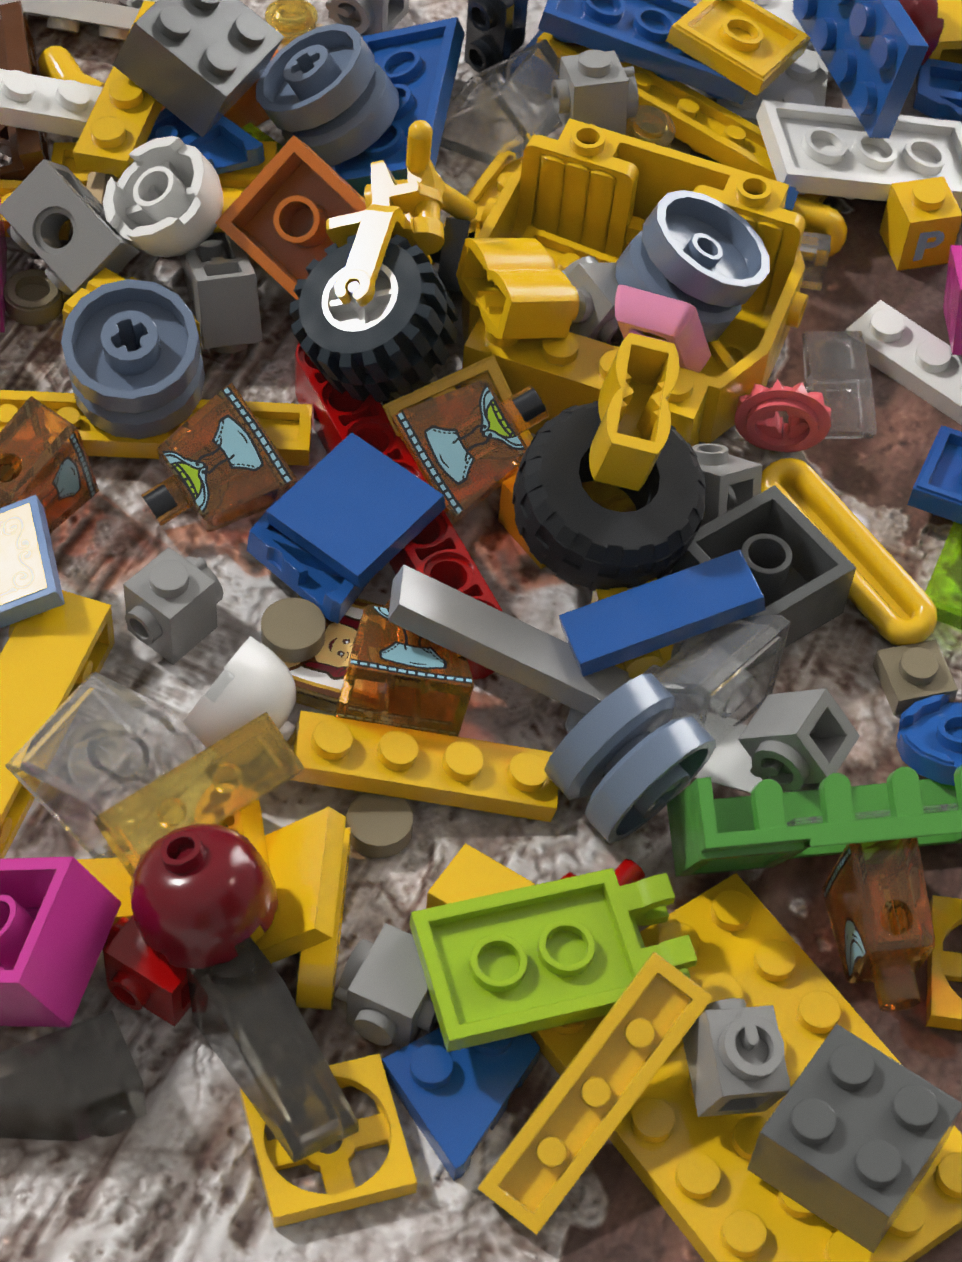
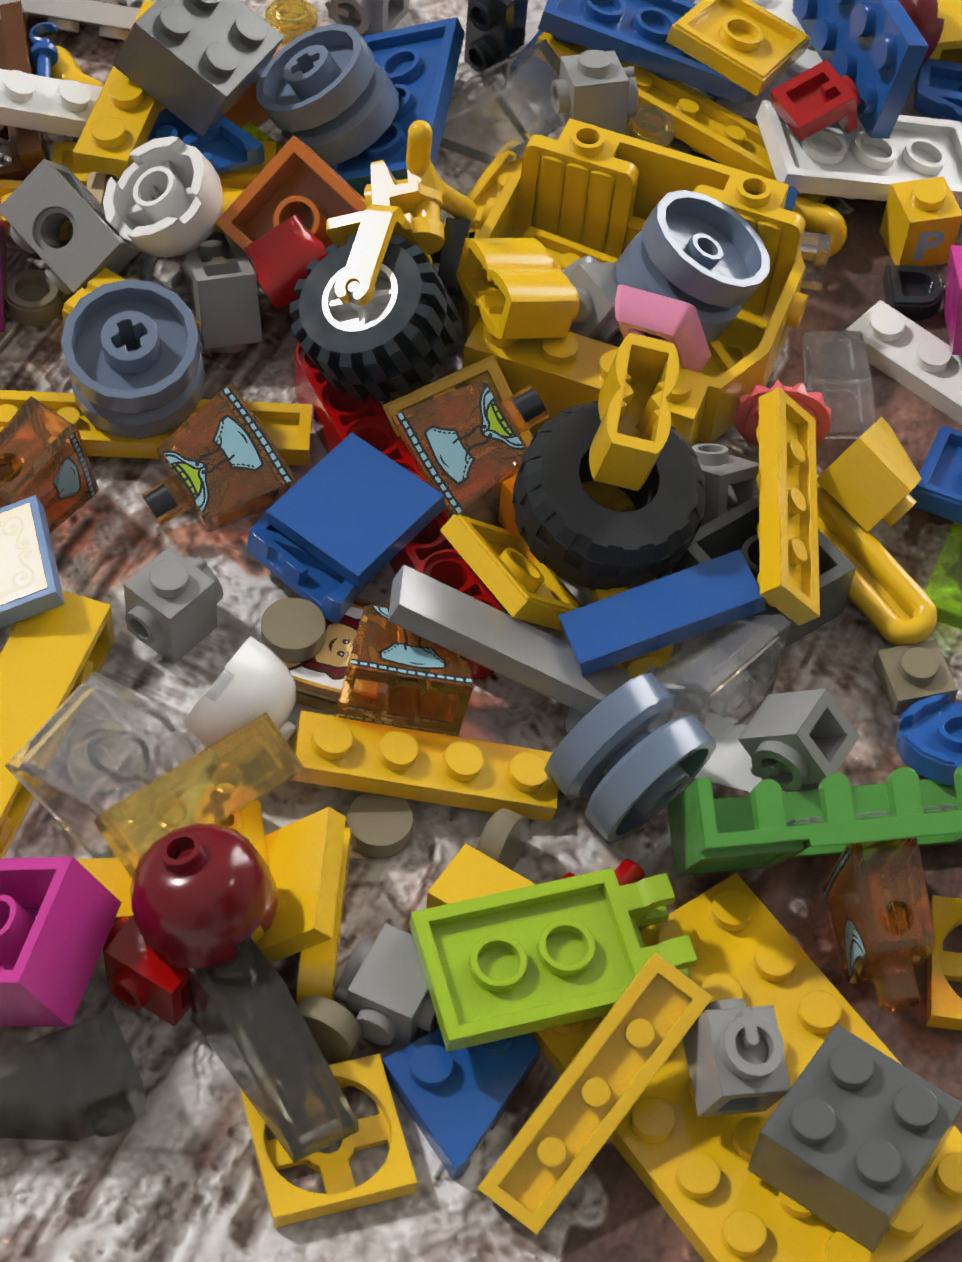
(43, 52): none -> blue hand
(282, 259): none -> red piece
(332, 1027): none -> dark tan tile
(504, 837): none -> dark tan tile
(511, 571): none -> yellow tile
(788, 508): none -> yellow plate
(816, 101): none -> red bracket
(873, 477): none -> yellow slope
(913, 291): none -> black tile

